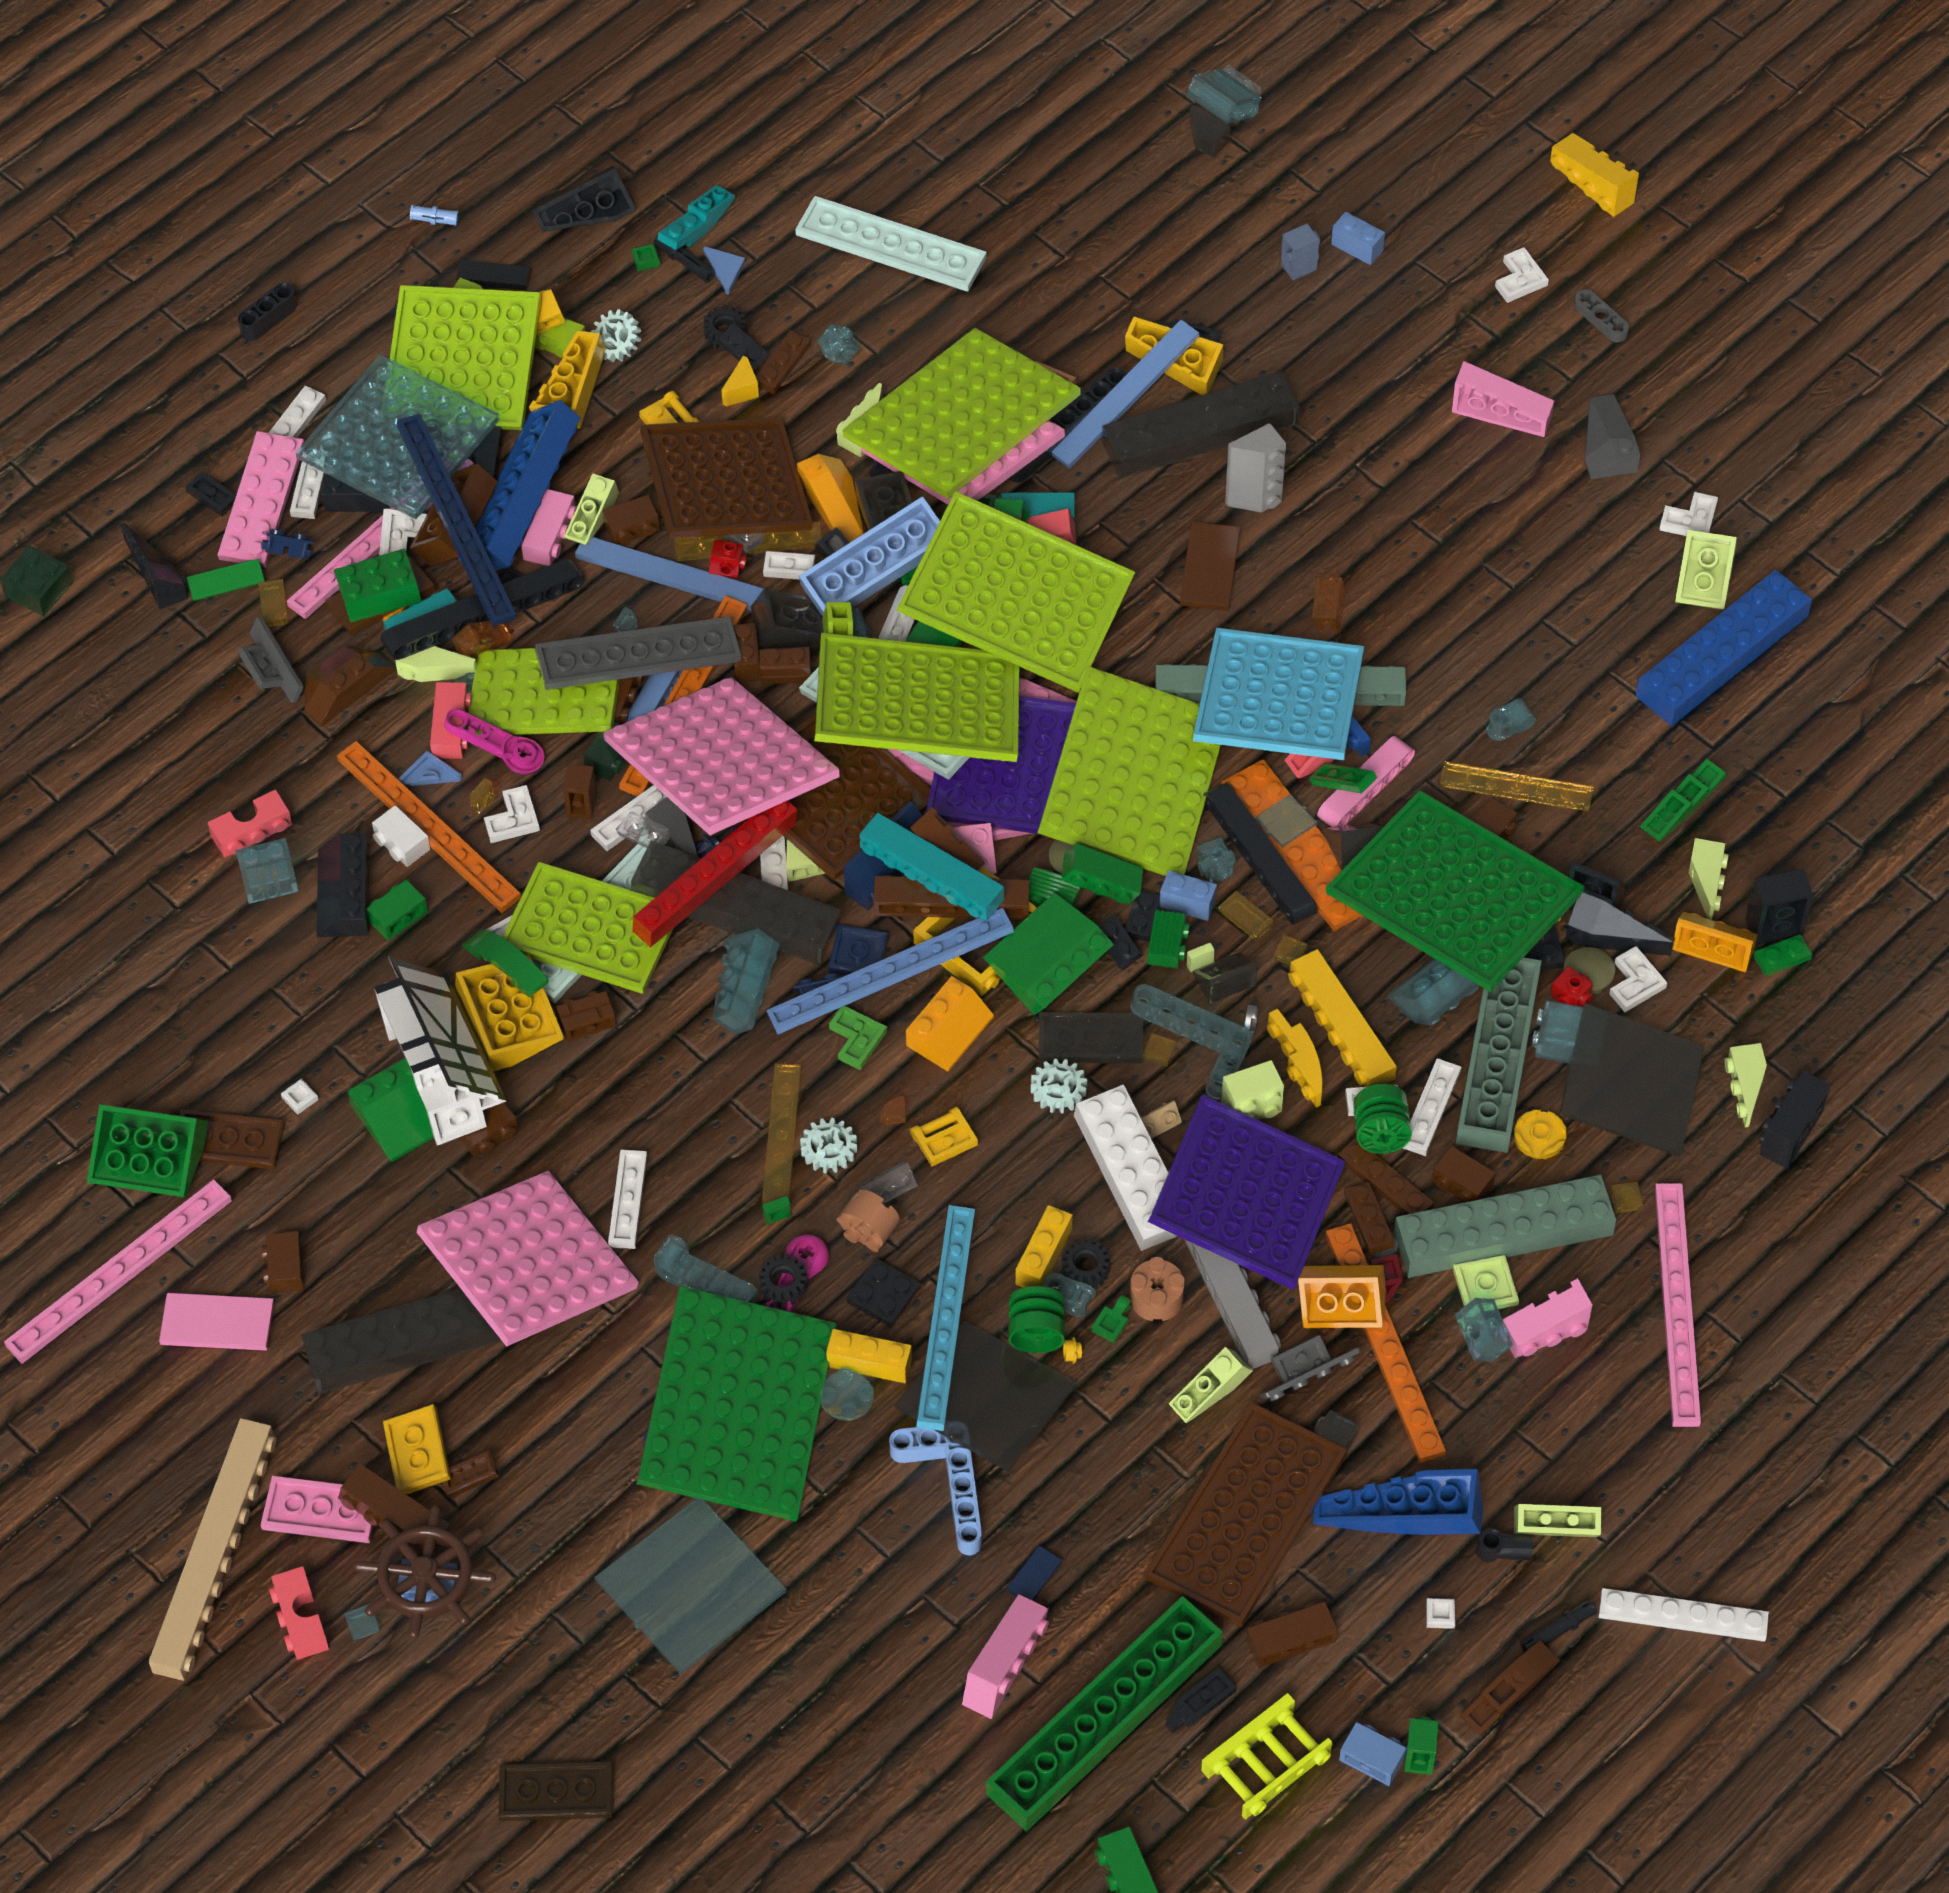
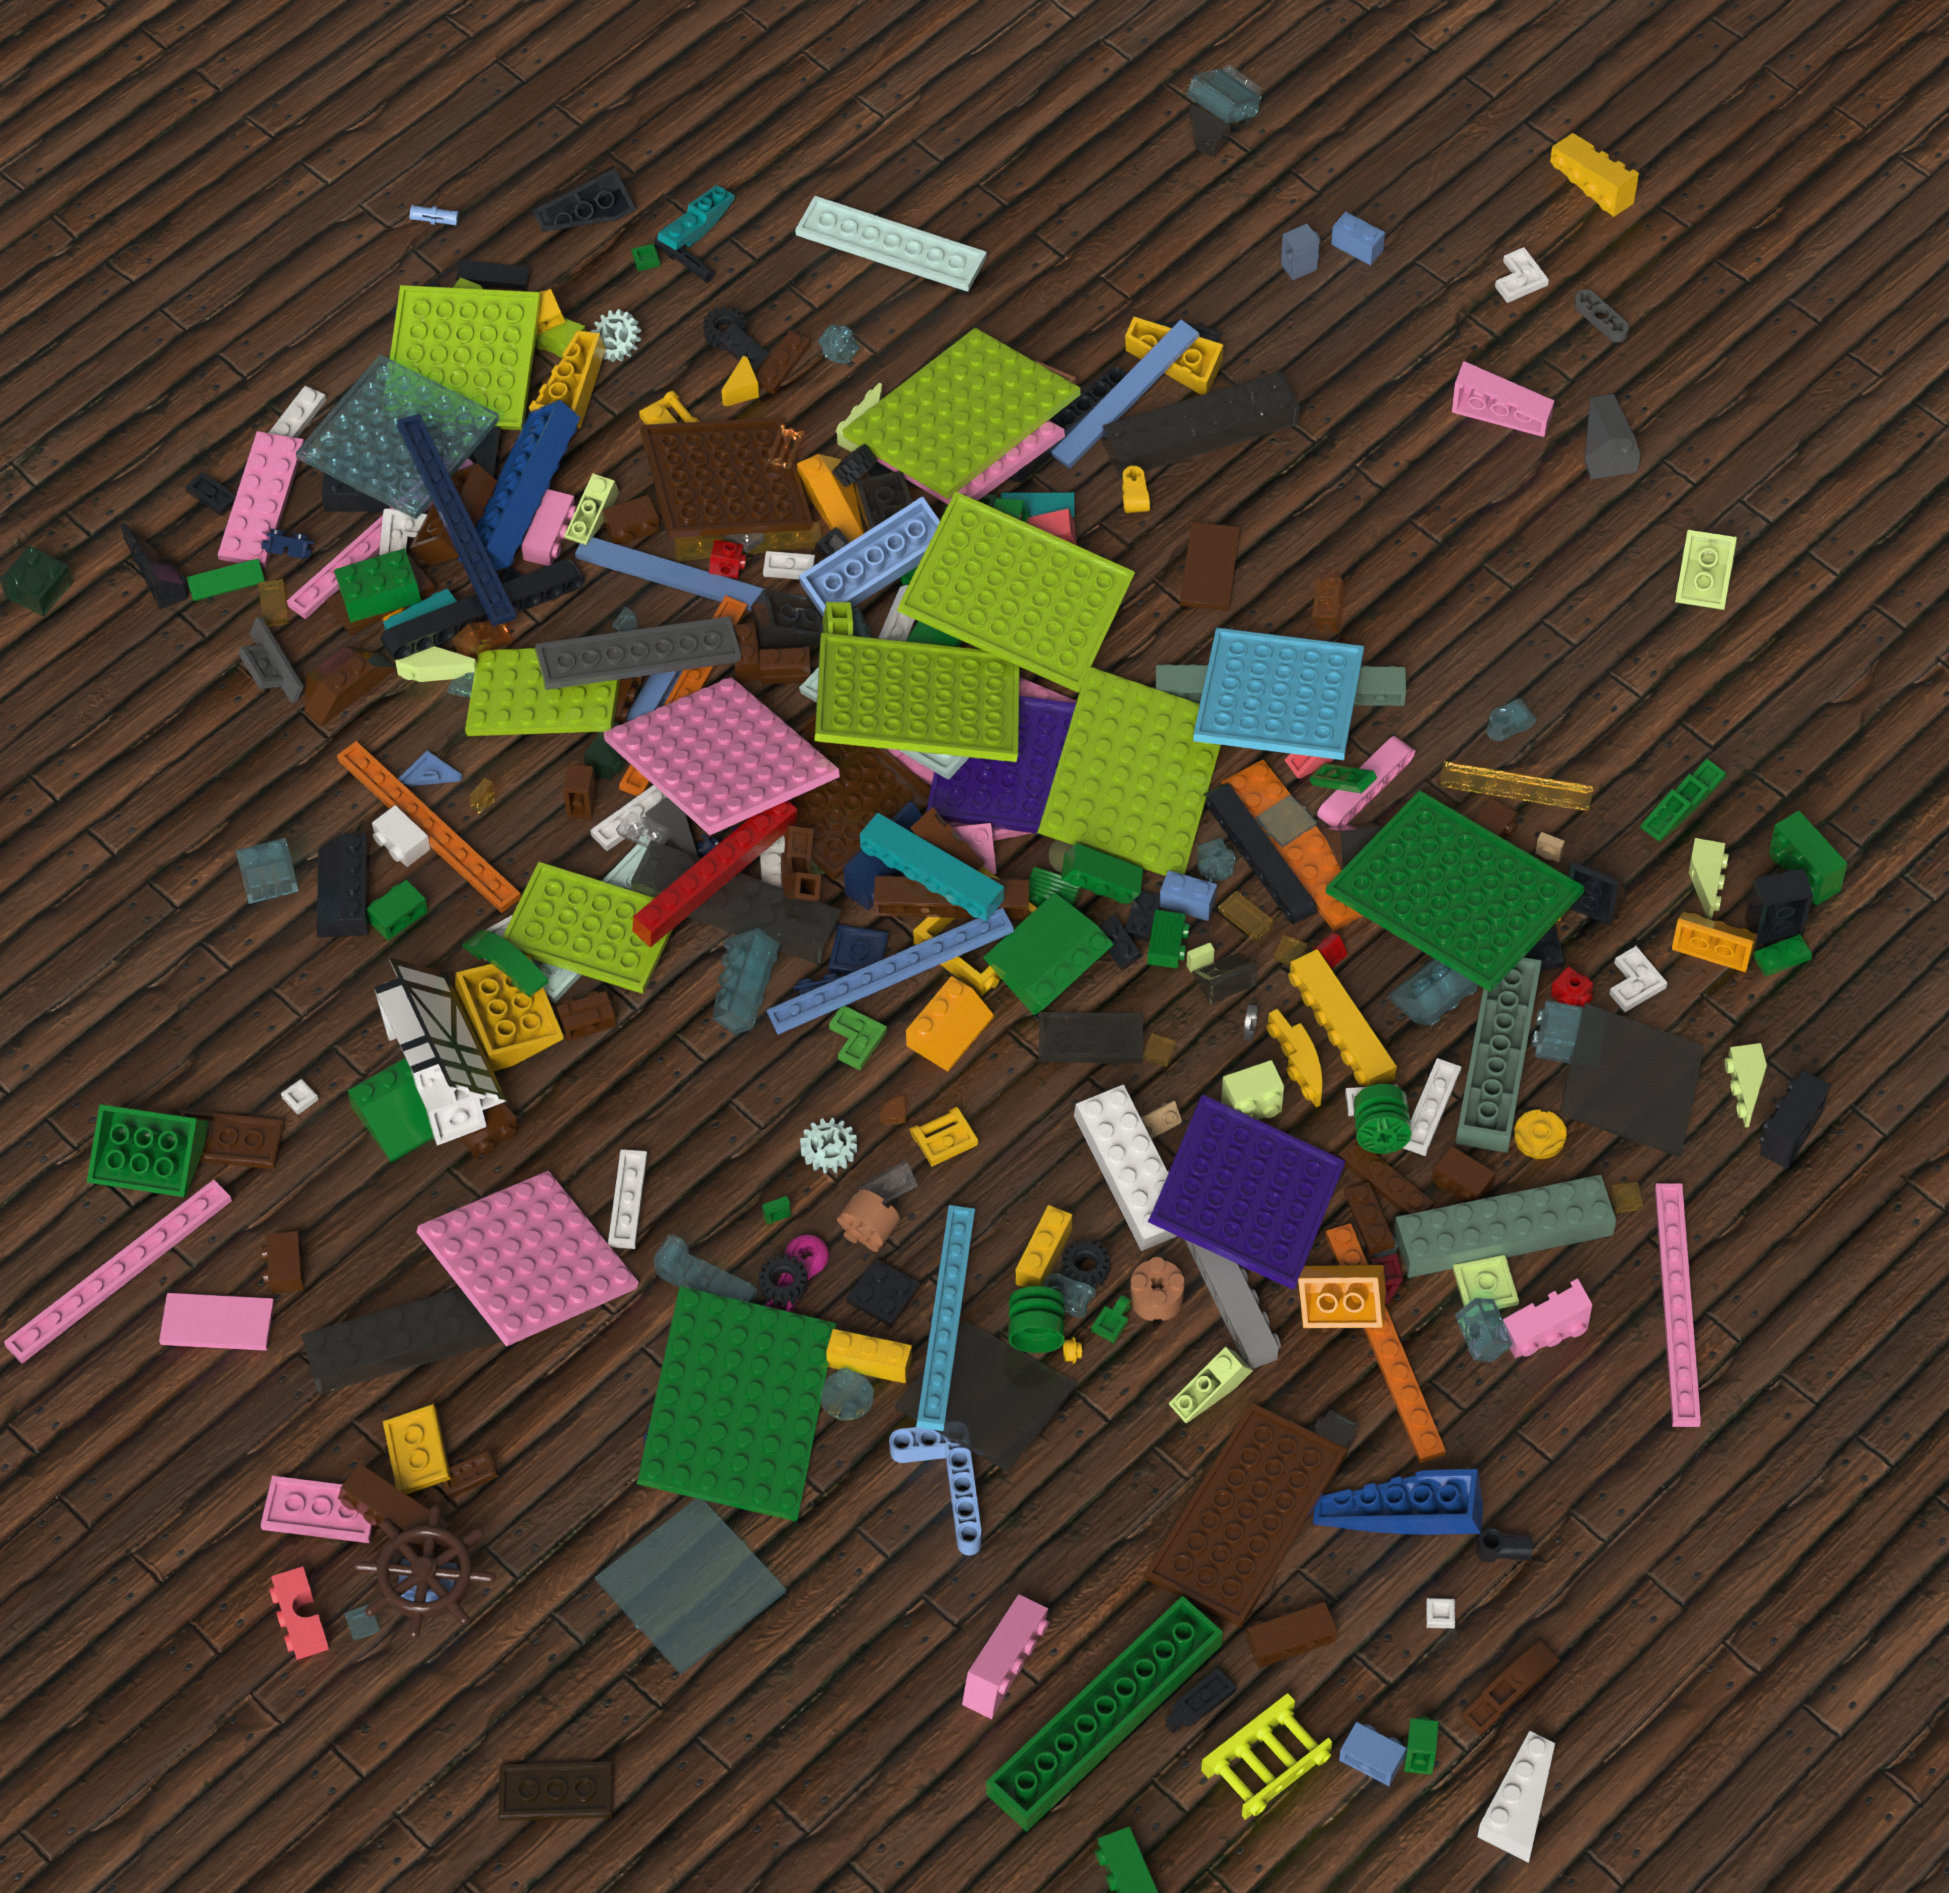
(212, 1550): tan brick -> none
(233, 835): coral arch -> none
(267, 311): black beam -> none
(307, 492): white plate -> none
(448, 697): coral brick -> none
(497, 742): dark pink beam -> none
(518, 819): white plate -> none
(726, 266): medium blue tile -> none
(781, 1132): clear yellow tile -> none
(790, 434): none -> clear orange tile
(796, 869): none -> reddish brown arch
(854, 465): none -> black tyre
(1035, 1574): dark blue tile -> none
(1059, 1083): light aqua gear -> none
(1134, 490): none -> yellow piece
(1197, 1032): clear light blue beam -> none
(1256, 470): light grey slope -> none
(1303, 1362): dark grey bracket -> none
(1332, 949): none -> red tile
(1358, 738): blue plate -> none
(1517, 1804): none -> white wedge
(1550, 847): none -> tan plate
(1557, 1520): yellowish green brick -> none
(1567, 1621): black pin -> none
(1594, 964): olive dish -> none
(1603, 926): wedge -> none
(1683, 1614): white plate -> none
(1696, 519): white plate -> none
(1723, 647): blue brick -> none
(1800, 846): none -> green brick

